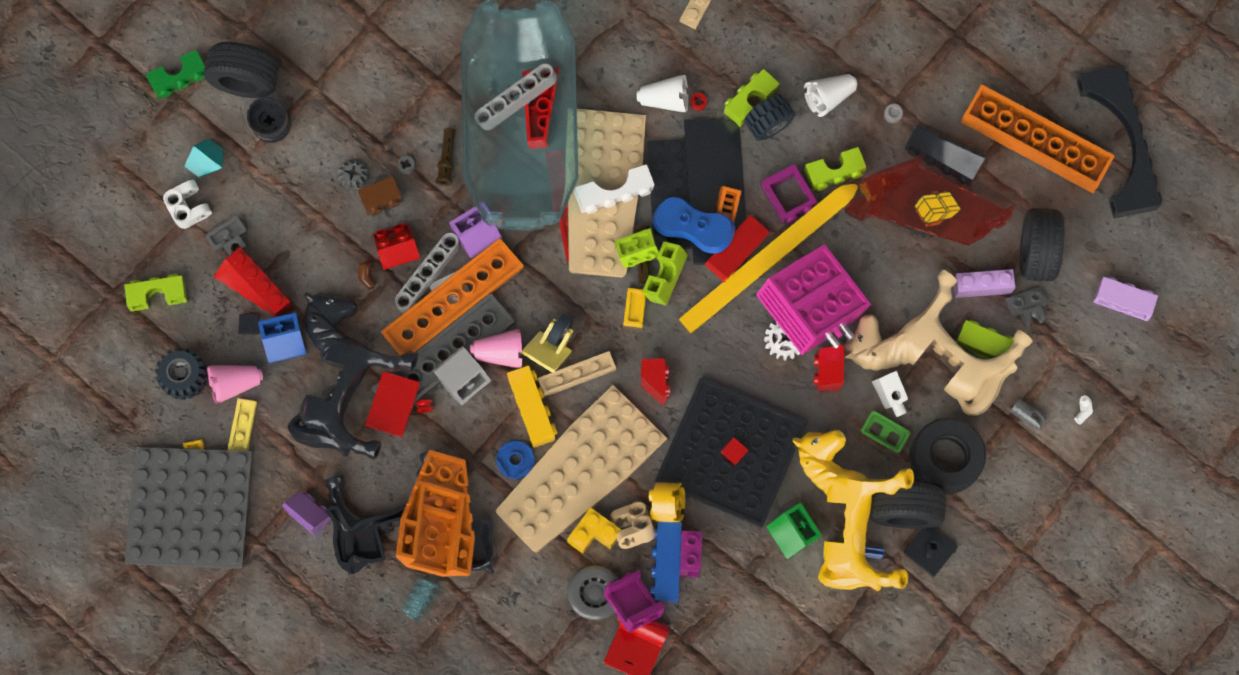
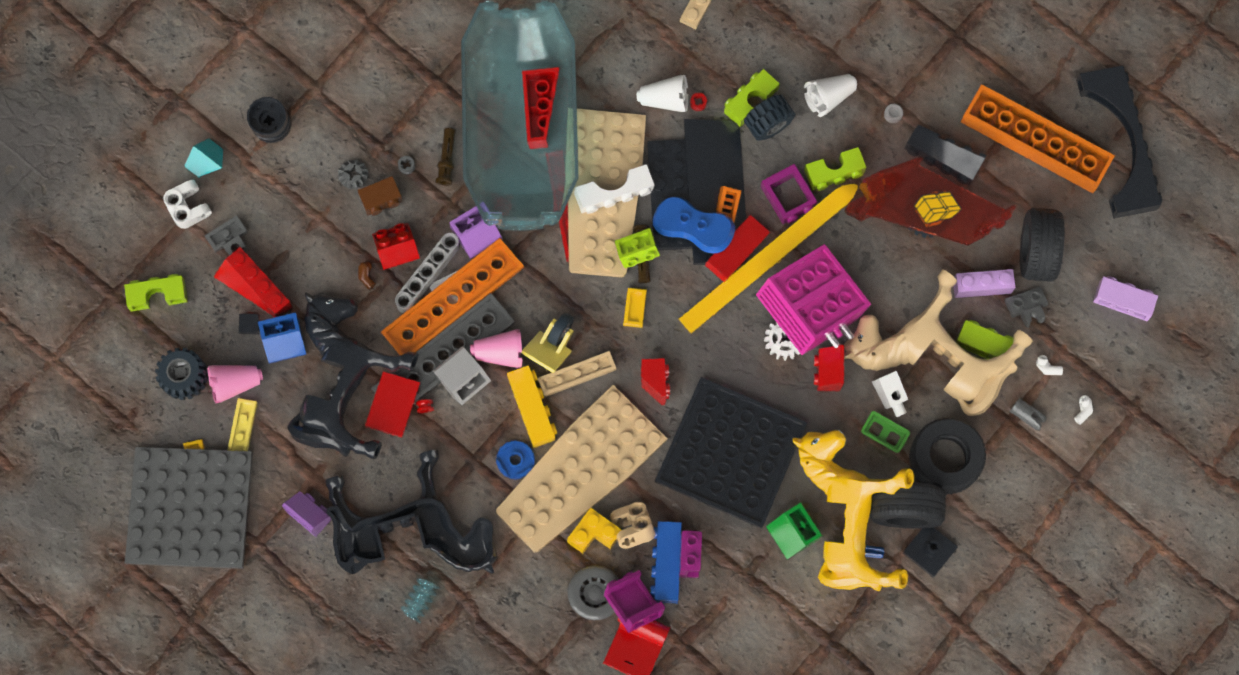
(165, 84): green arch -> none
(241, 69): black tyre -> none
(437, 519): orange wedge -> none
(525, 97): light grey beam -> none
(667, 502): yellow brick -> none
(671, 261): lime arch -> none
(734, 451): red tile -> none
(1043, 364): none -> white arm

